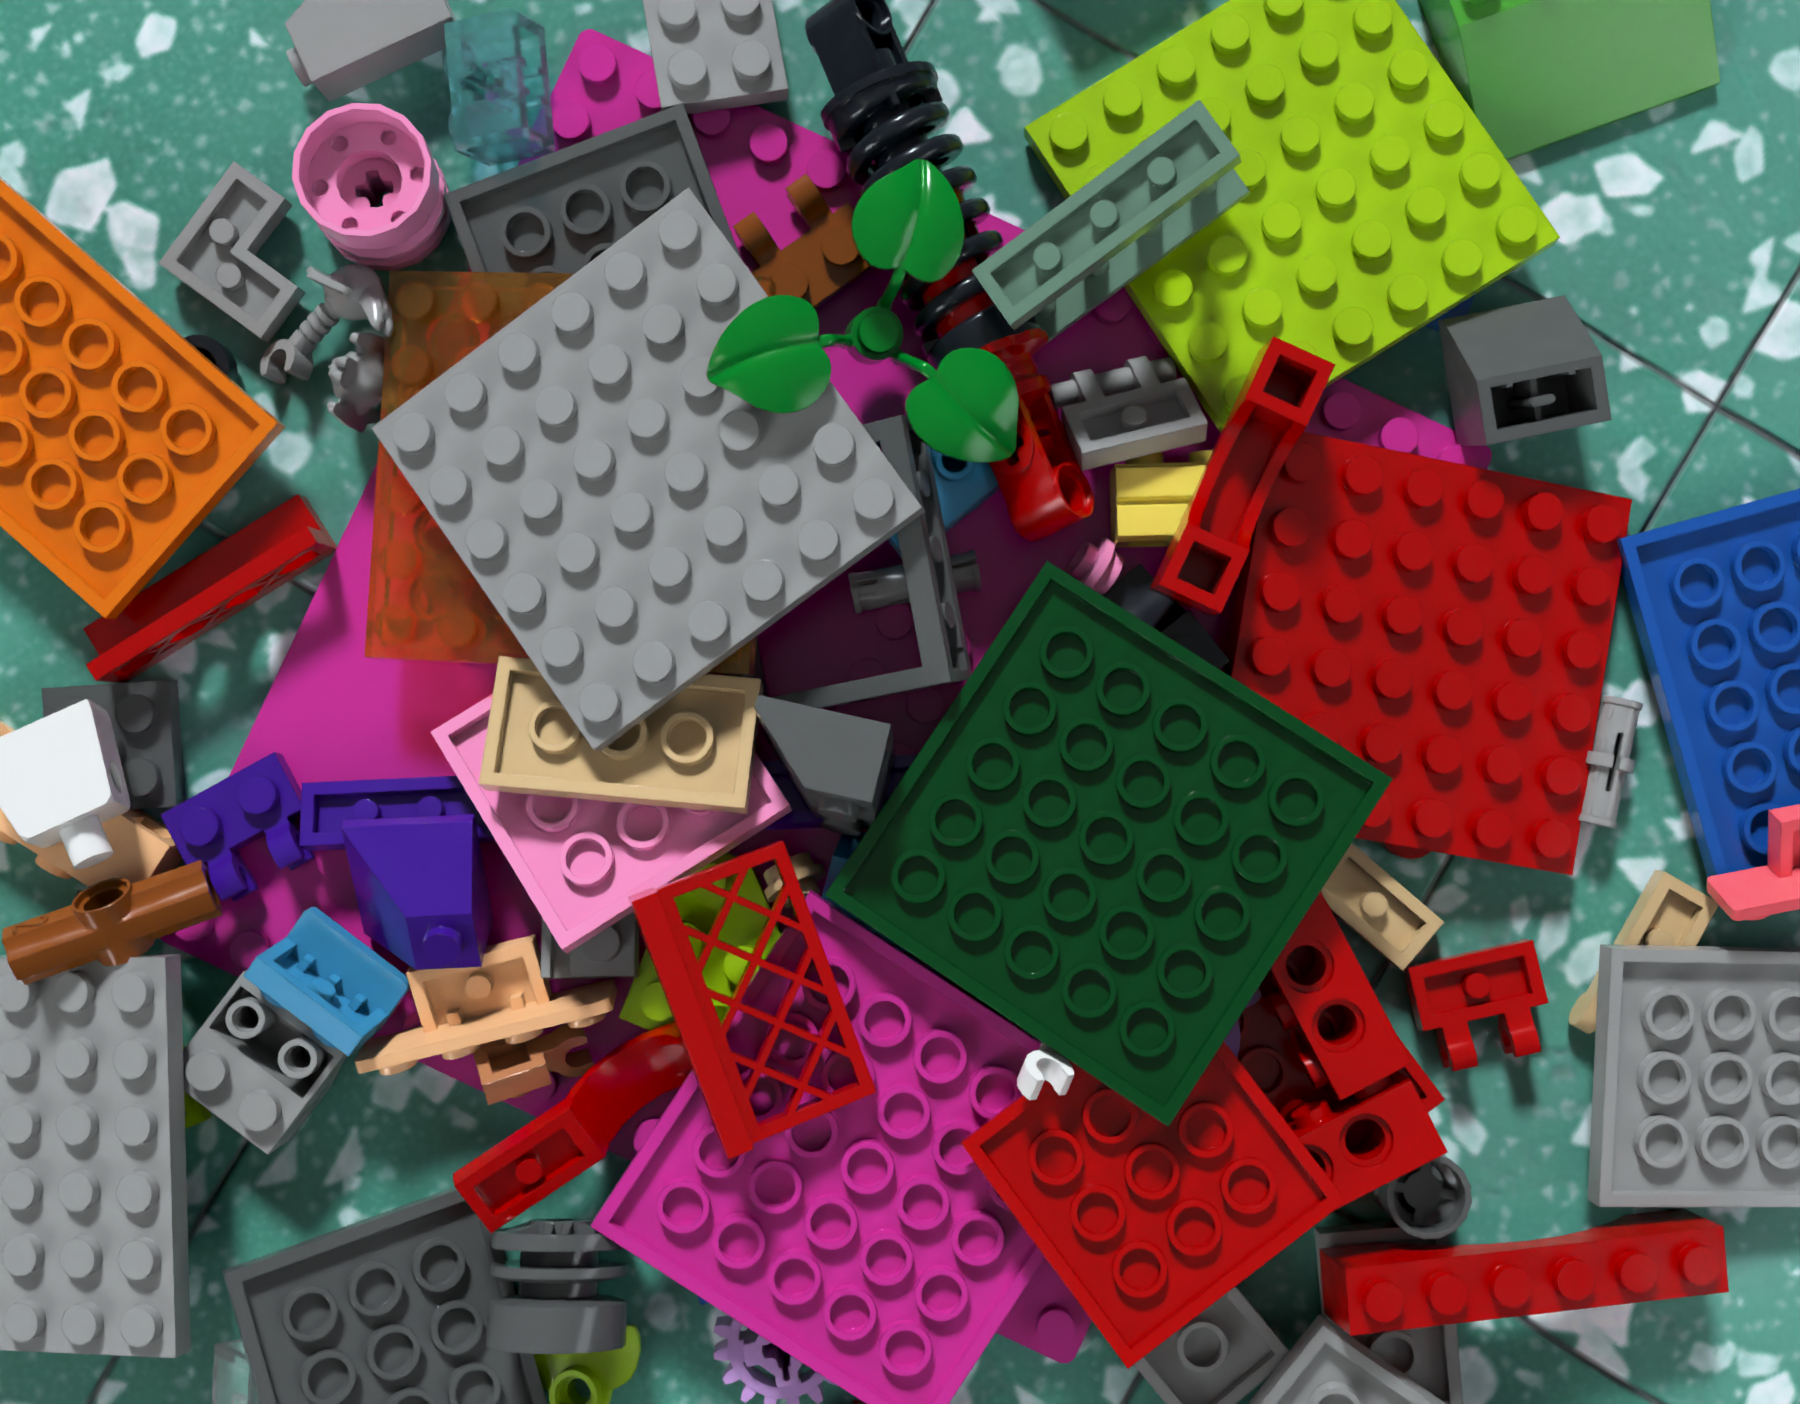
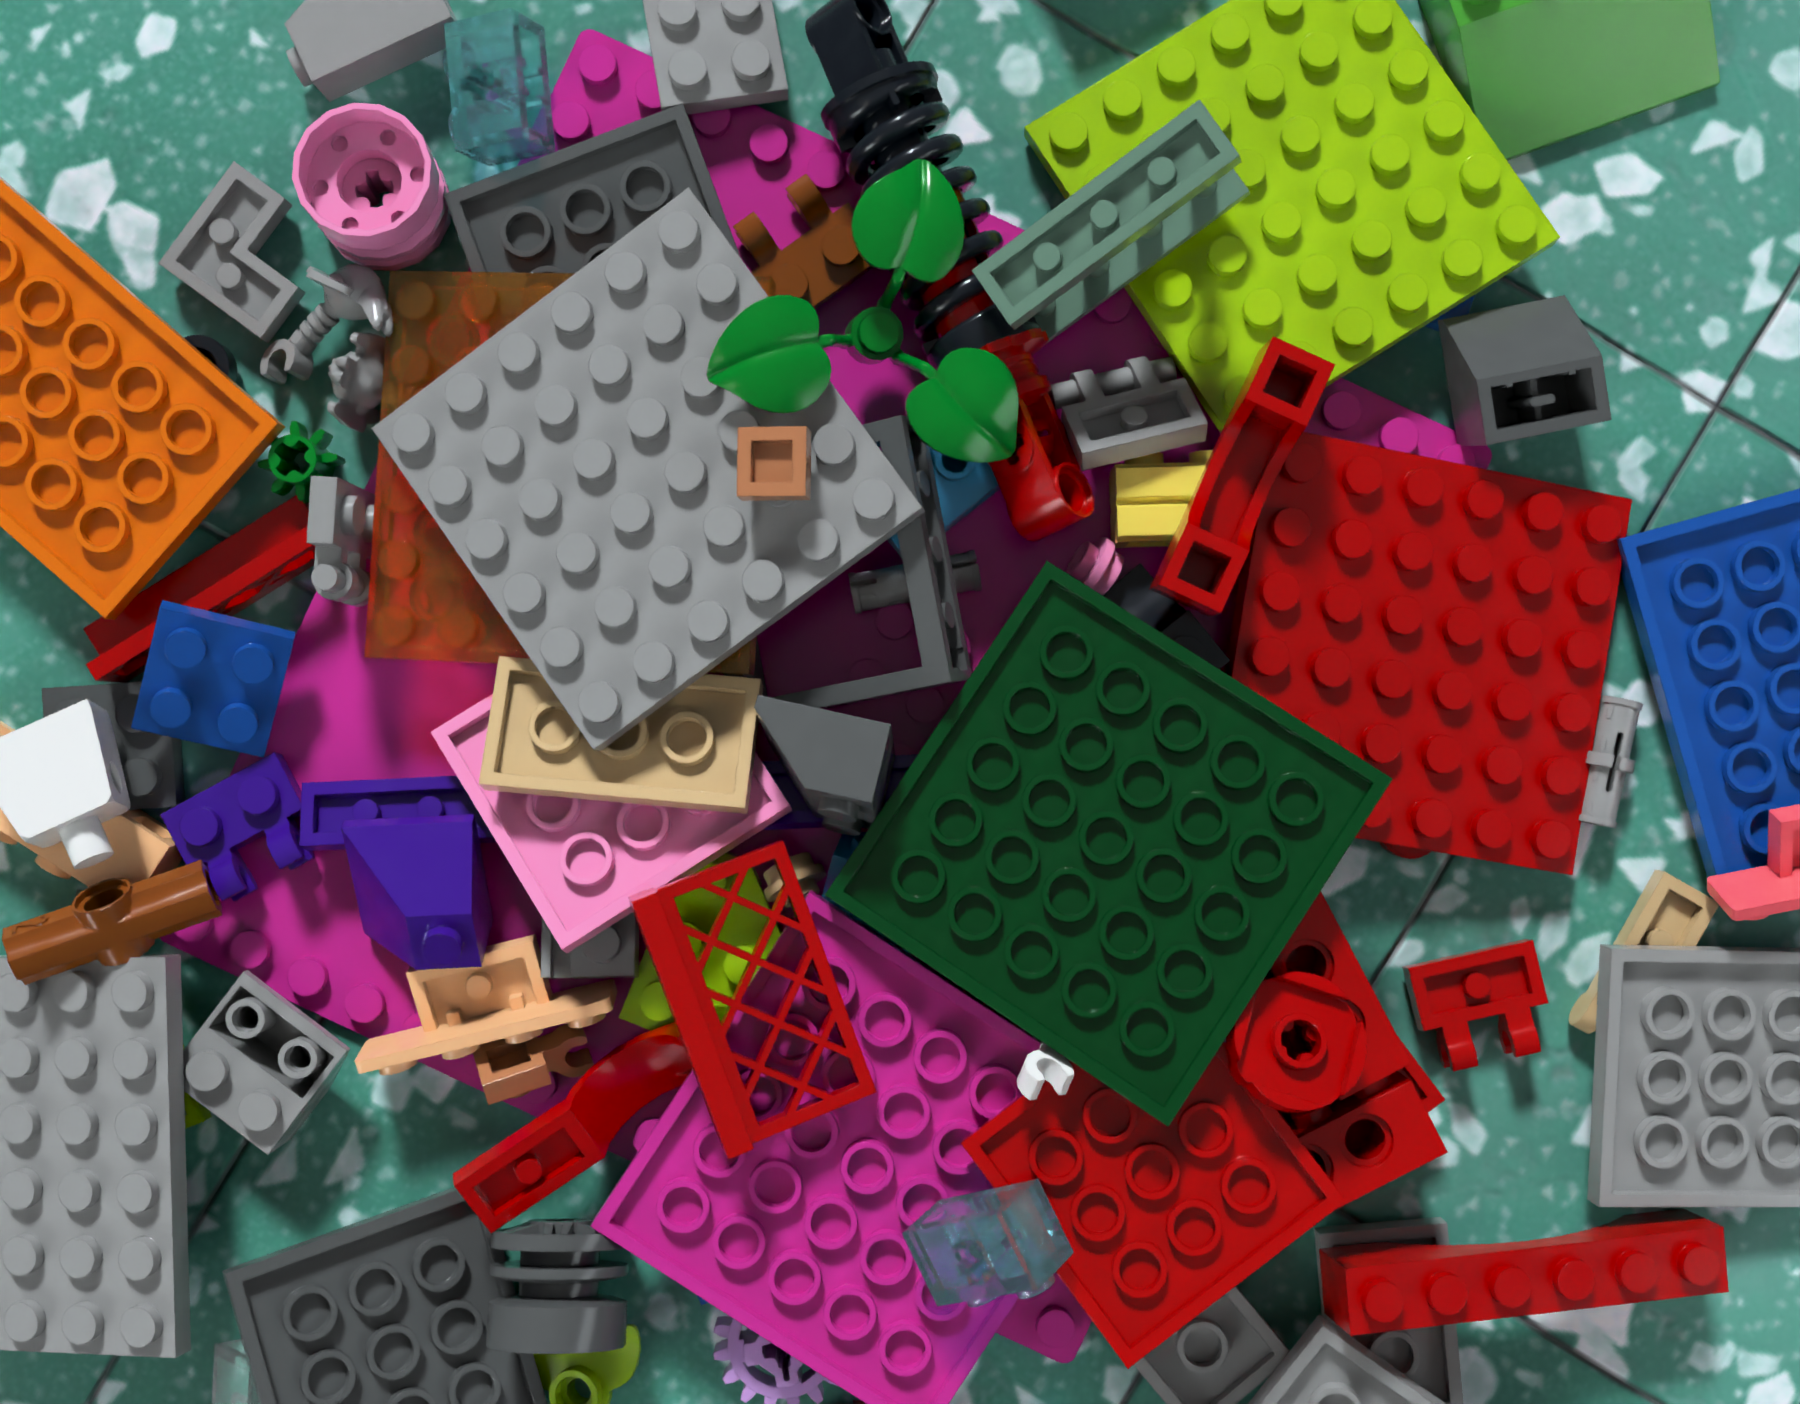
(212, 679): none -> blue plate
(283, 466): none -> green gear
(329, 981): dark azure bracket -> none
(342, 536): none -> light grey plate
(774, 463): none -> nougat plate
(989, 1245): none -> clear light blue brick
(1313, 1078): none -> red plate
(1379, 908): tan plate -> none
(1427, 1199): dark grey wheel -> none

